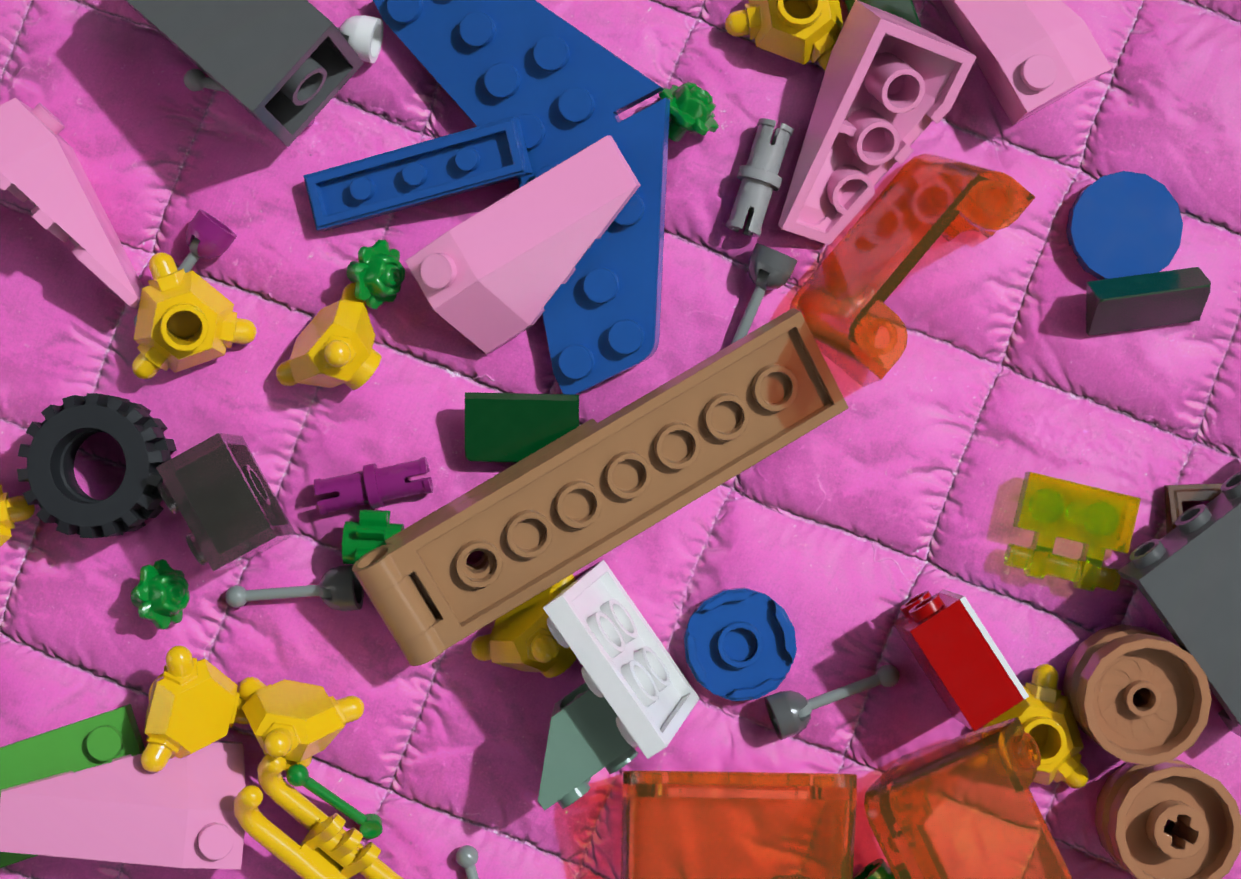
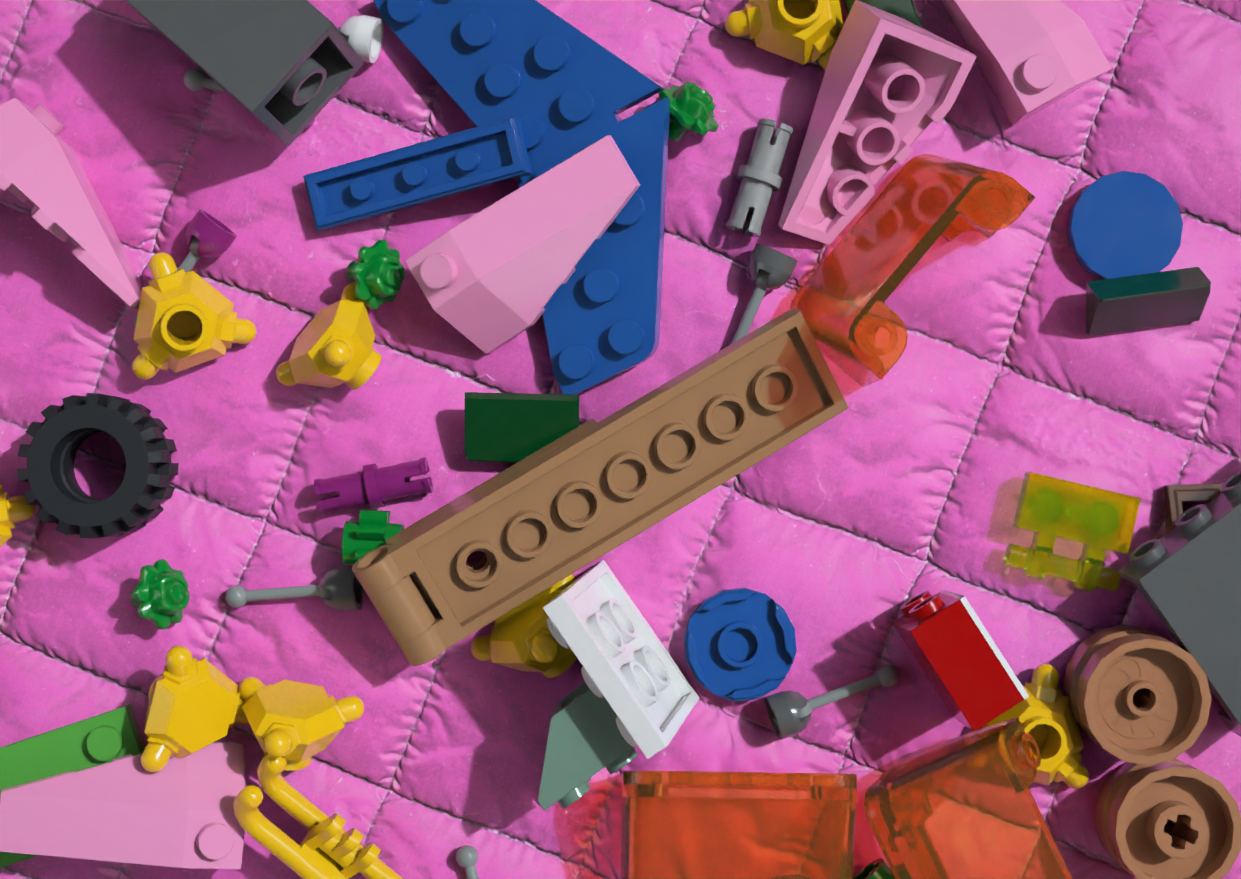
(223, 502): clear smoke brick -> none
(369, 824): green hinge -> none

